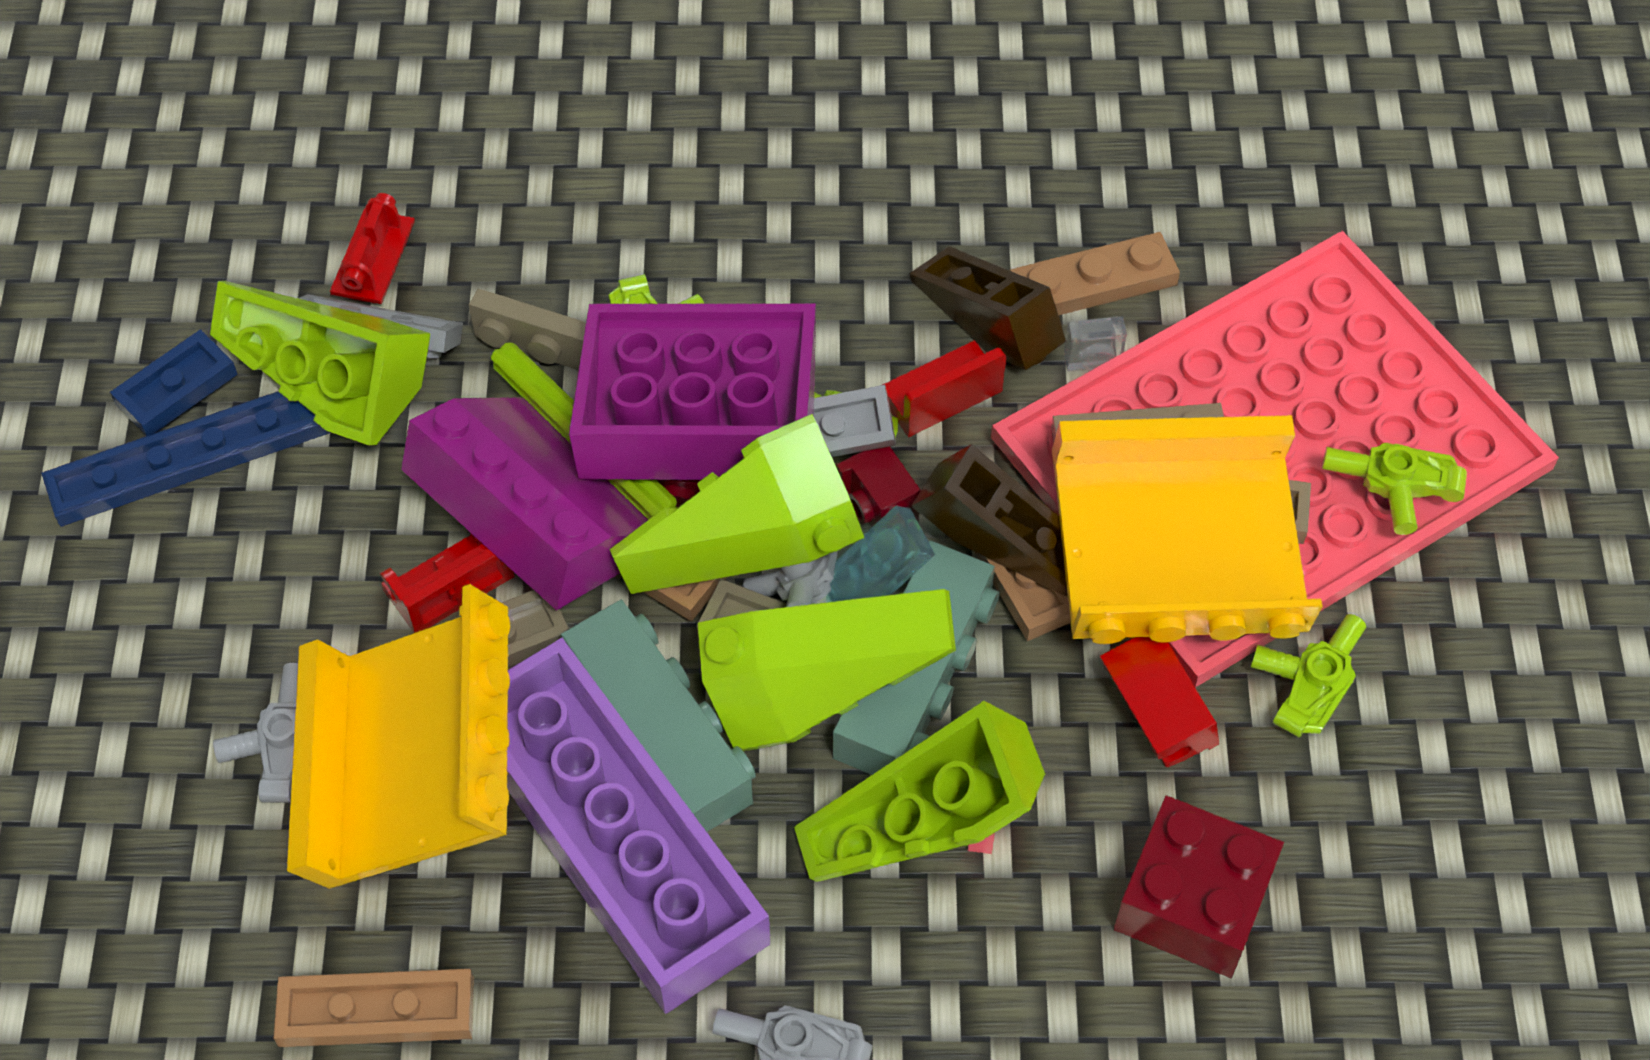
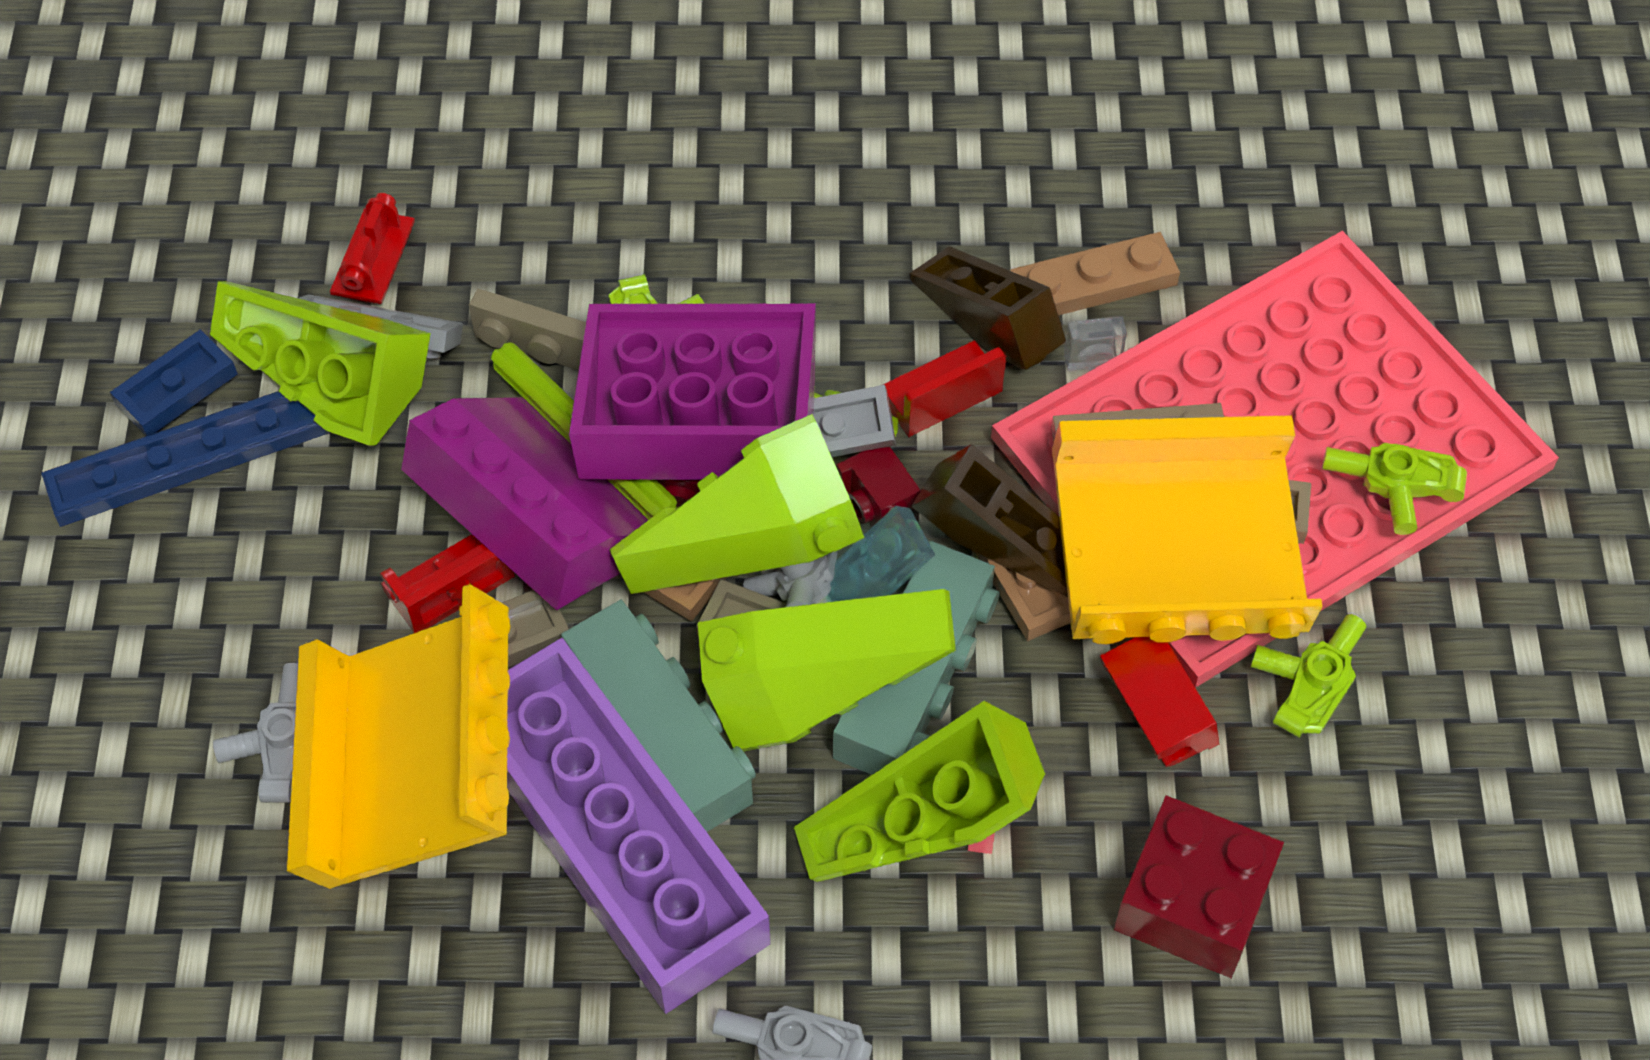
(374, 1008): medium nougat plate -> none

